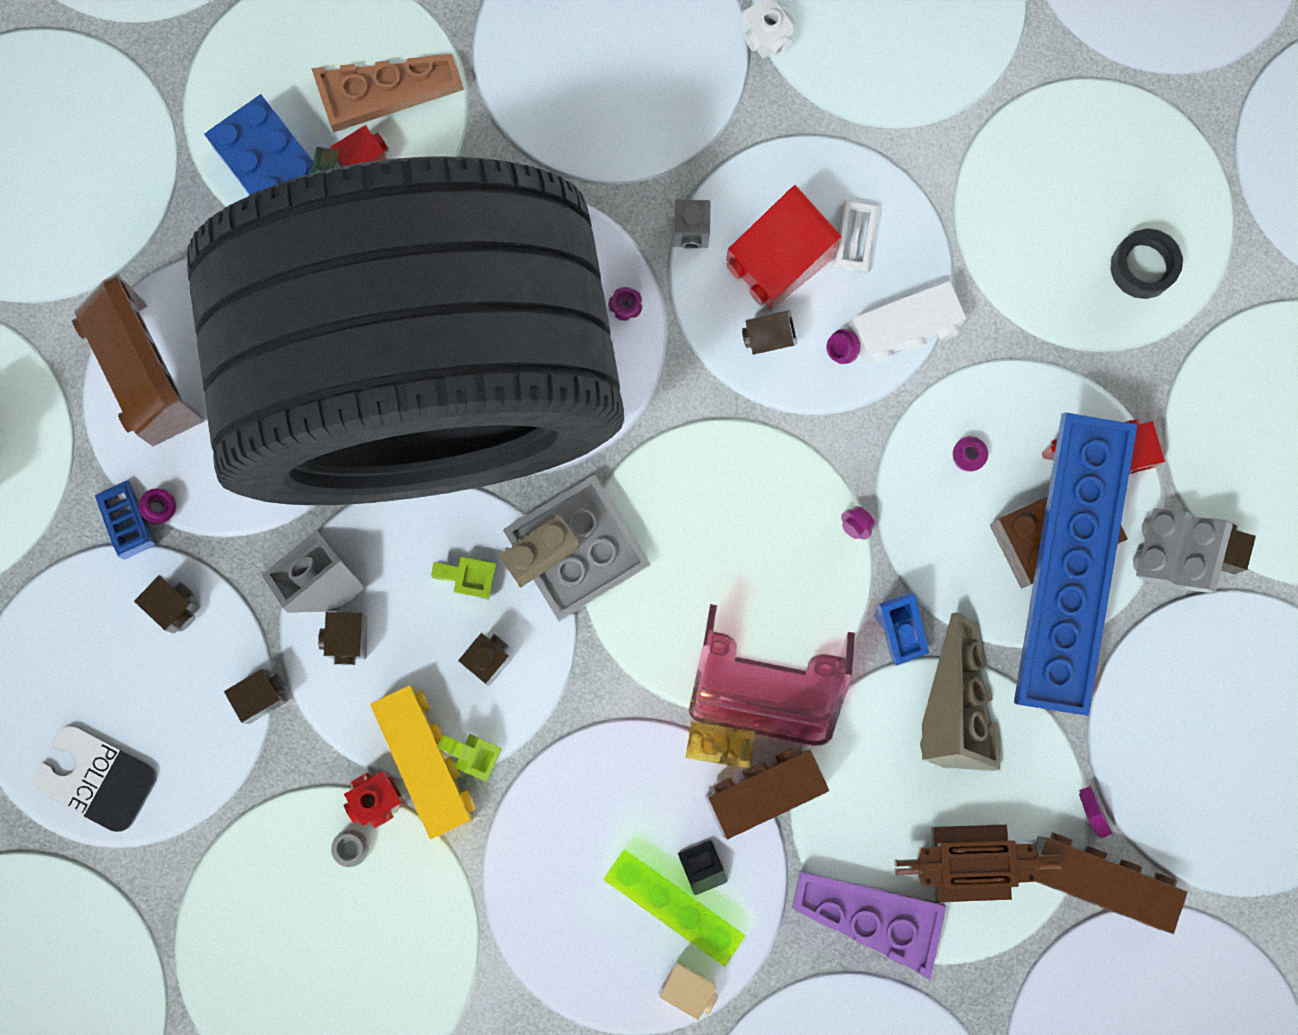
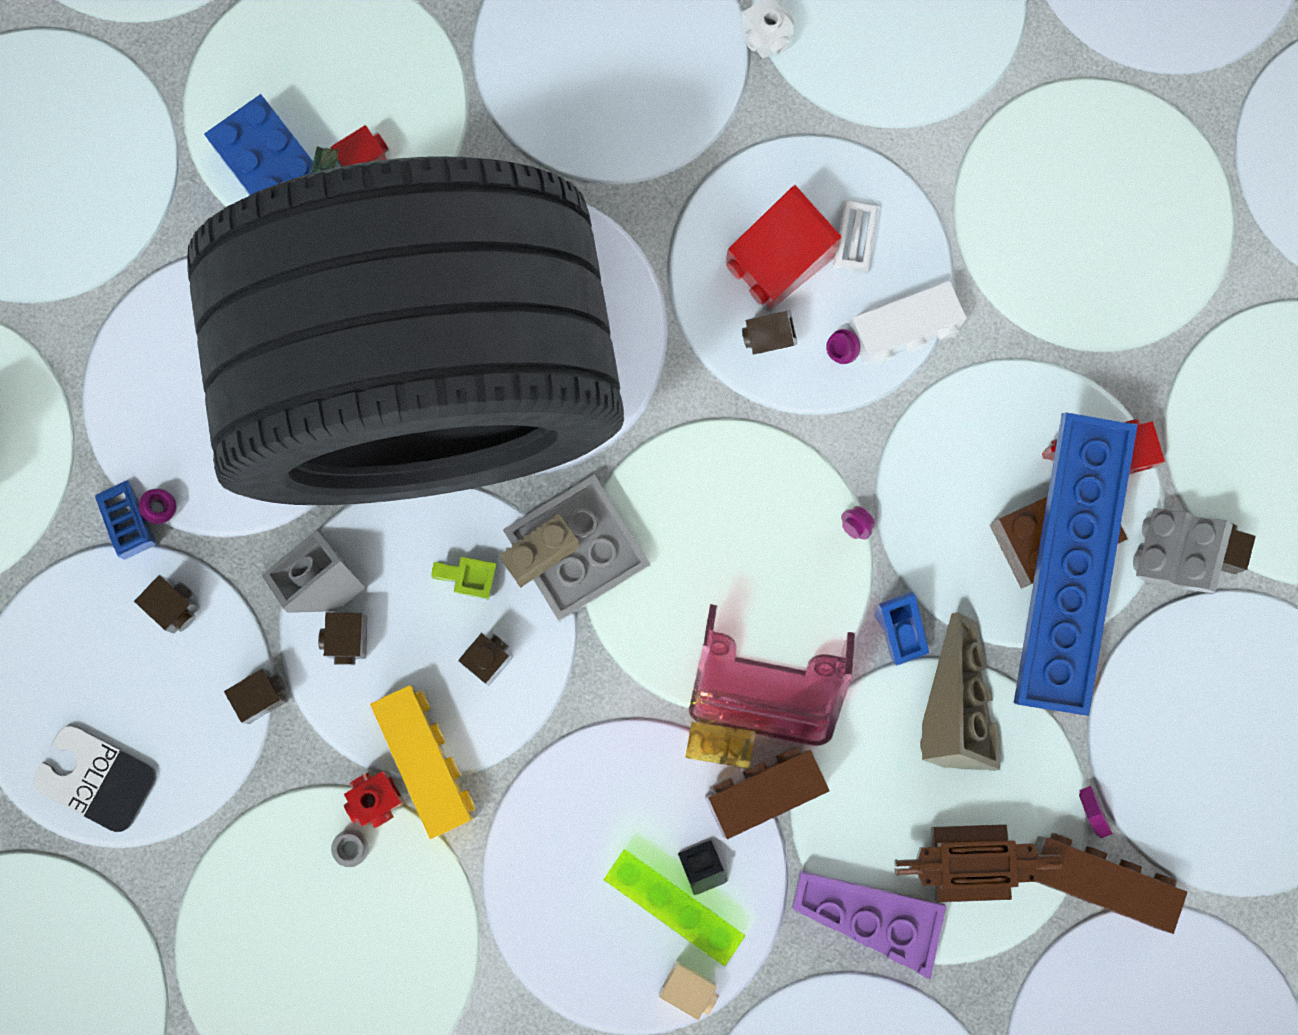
(132, 363): reddish brown windscreen -> none
(369, 92): nougat wing -> none
(474, 757): lime plate -> none
(632, 297): magenta plate -> none
(692, 223): flat silver brick -> none
(963, 461): magenta plate -> none
(1167, 249): black tyre -> none

